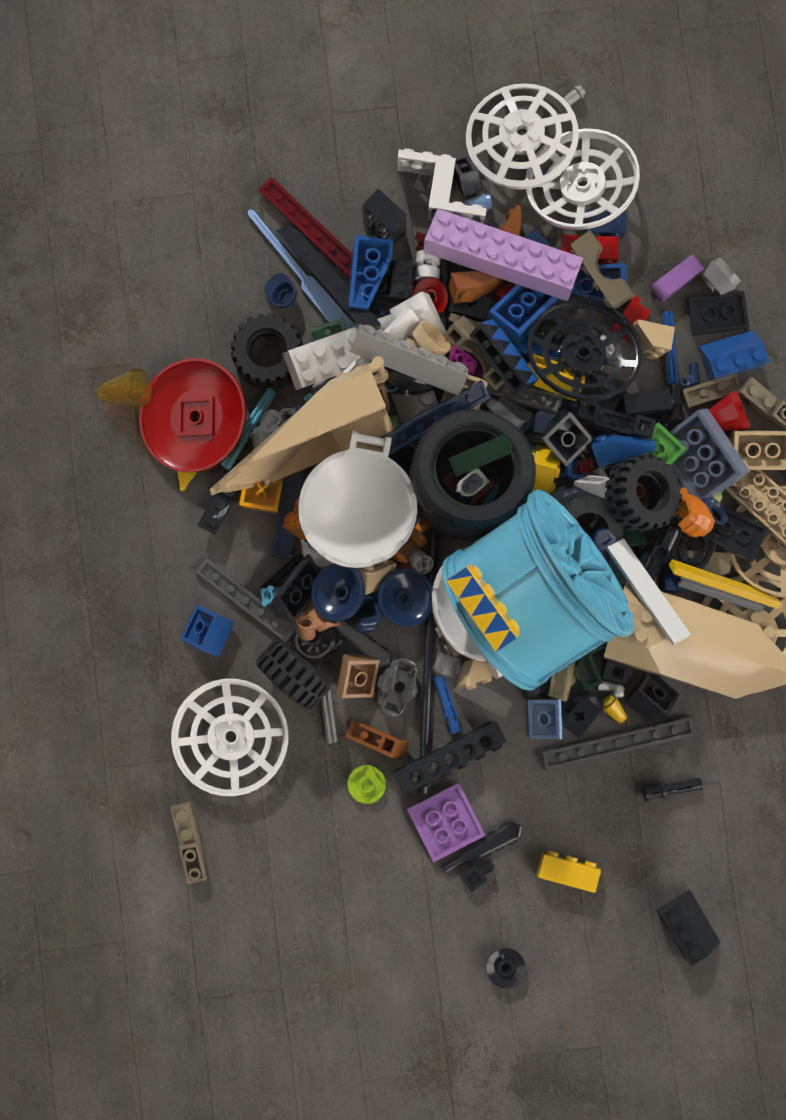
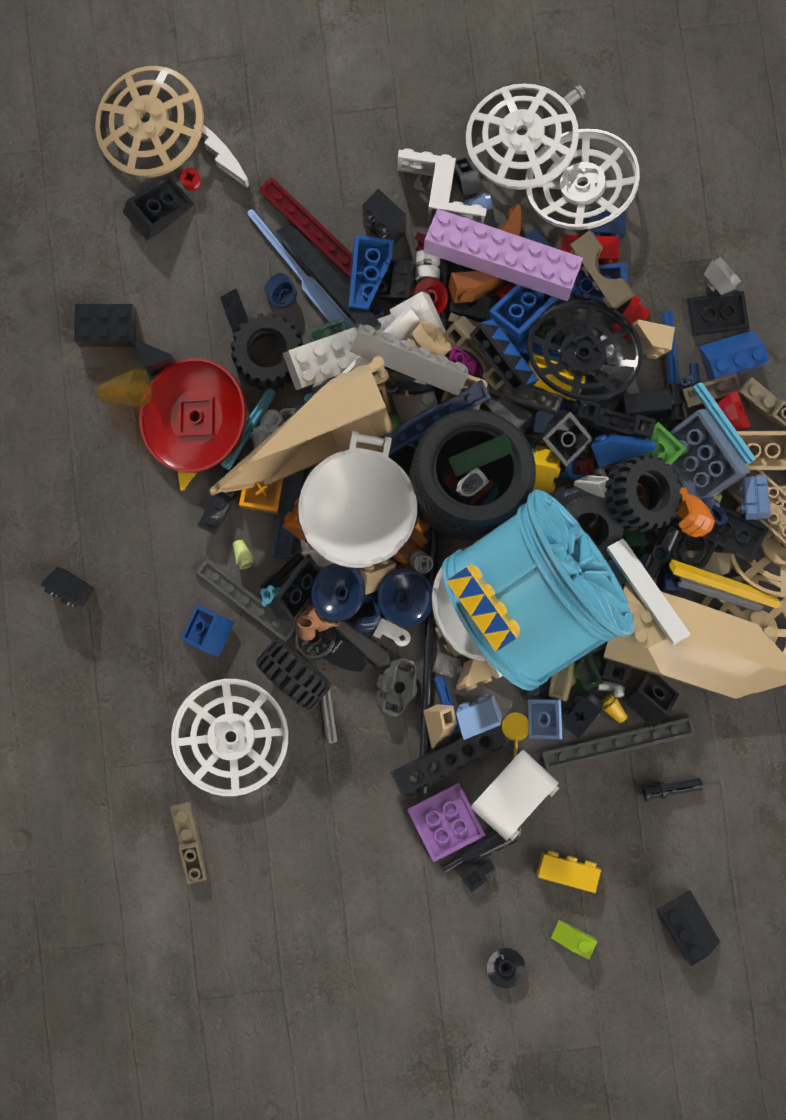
(67, 586): none -> black slope
(105, 325): none -> black brick
(153, 359): none -> black slope
(154, 127): none -> tan dish
(157, 207): none -> black slope
(192, 183): none -> red wheel
(224, 158): none -> white slope
(234, 309): none -> black slope
(242, 555): none -> yellowish green cone
(357, 676): medium nougat brick -> none
(366, 784): lime tile -> none
(377, 740): dark orange slope -> none
(400, 636): none -> white leg
(440, 723): none -> tan slope
(478, 716): none -> light blue slope
(515, 728): none -> yellow piece
(515, 795): none -> white windscreen
(574, 939): none -> lime slope
(603, 538): clear blue tile -> none
(677, 278): medium lavender beam -> none
(724, 423): none -> medium azure axle
(755, 497): none -> medium blue brick

